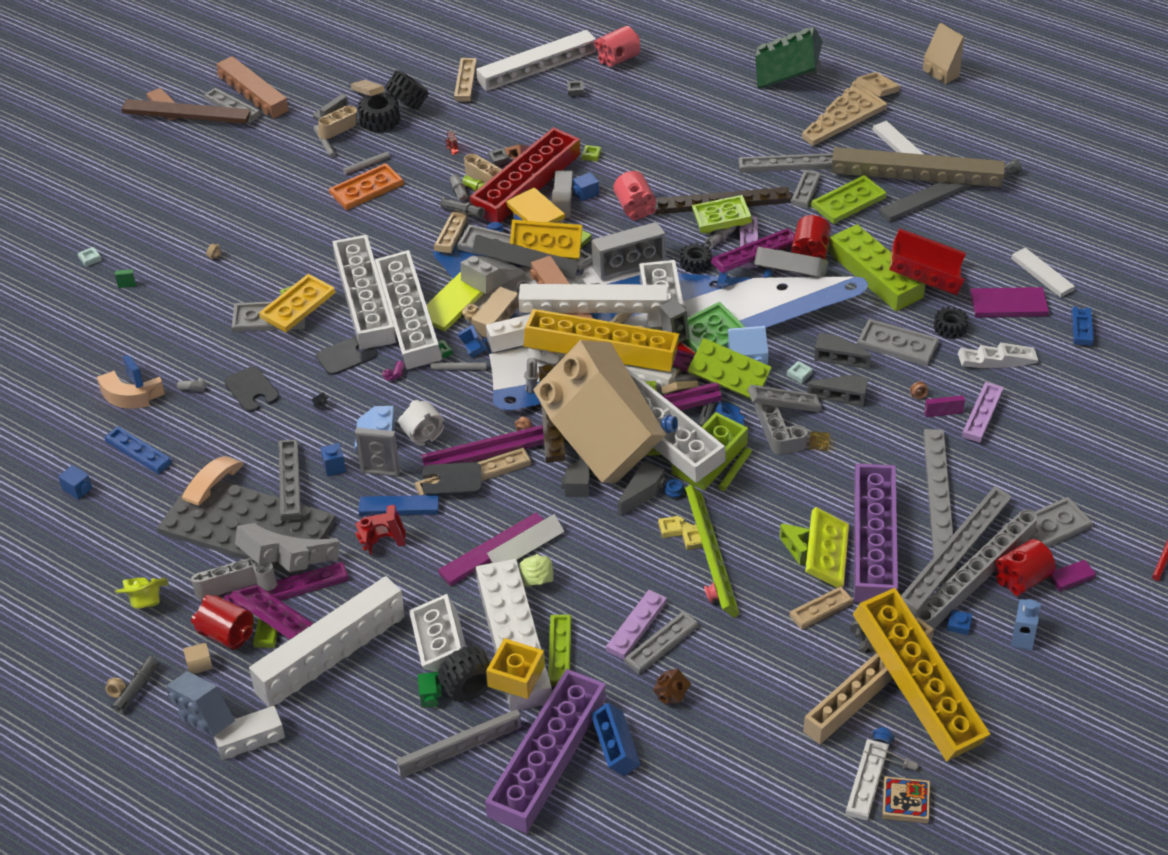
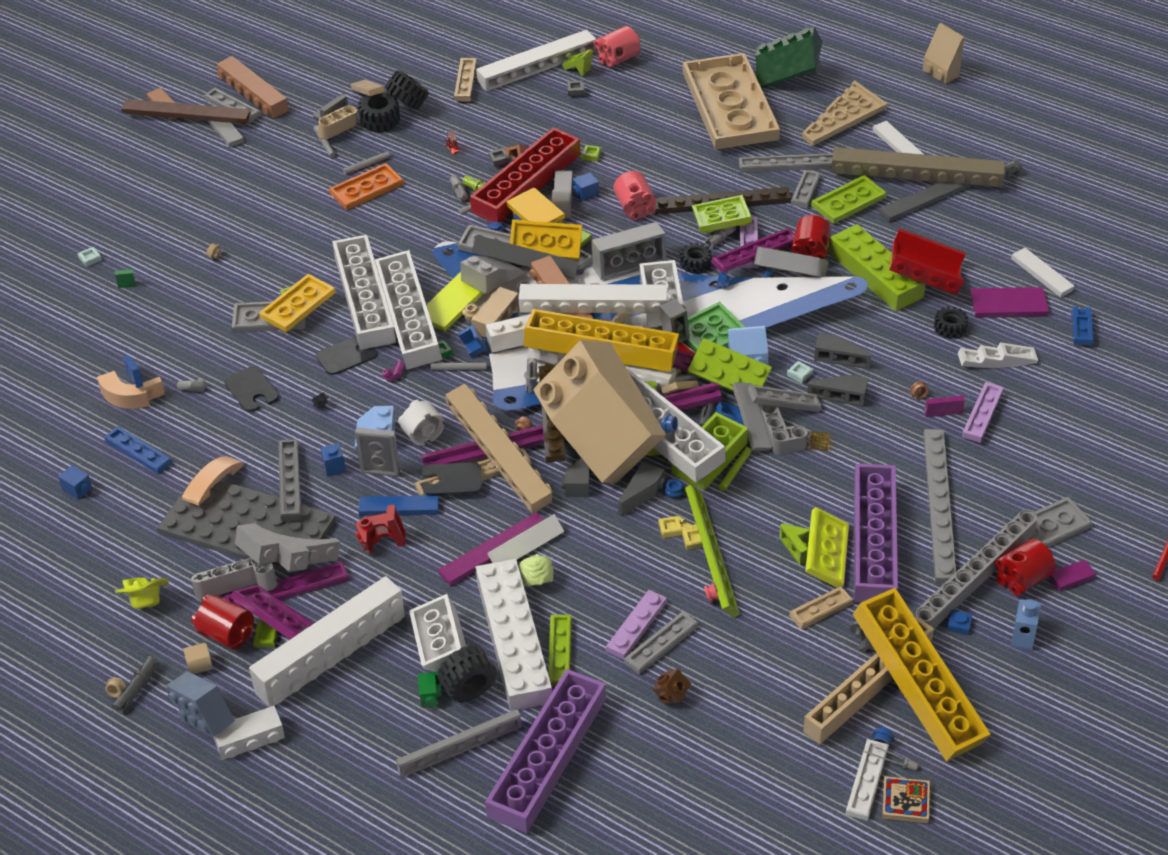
(227, 132): none -> light grey tile
(451, 232): tan tile -> none
(467, 209): dark grey pin -> none
(479, 168): tan beam -> none
(499, 449): none -> tan brick
(515, 668): yellow brick -> none
(580, 61): none -> lime slope
(615, 739): blue brick -> none
(730, 101): none -> tan plate
(752, 418): none -> light grey tile
(878, 84): tan tile -> none
(897, 342): light grey tile -> none
(955, 549): light grey plate -> none

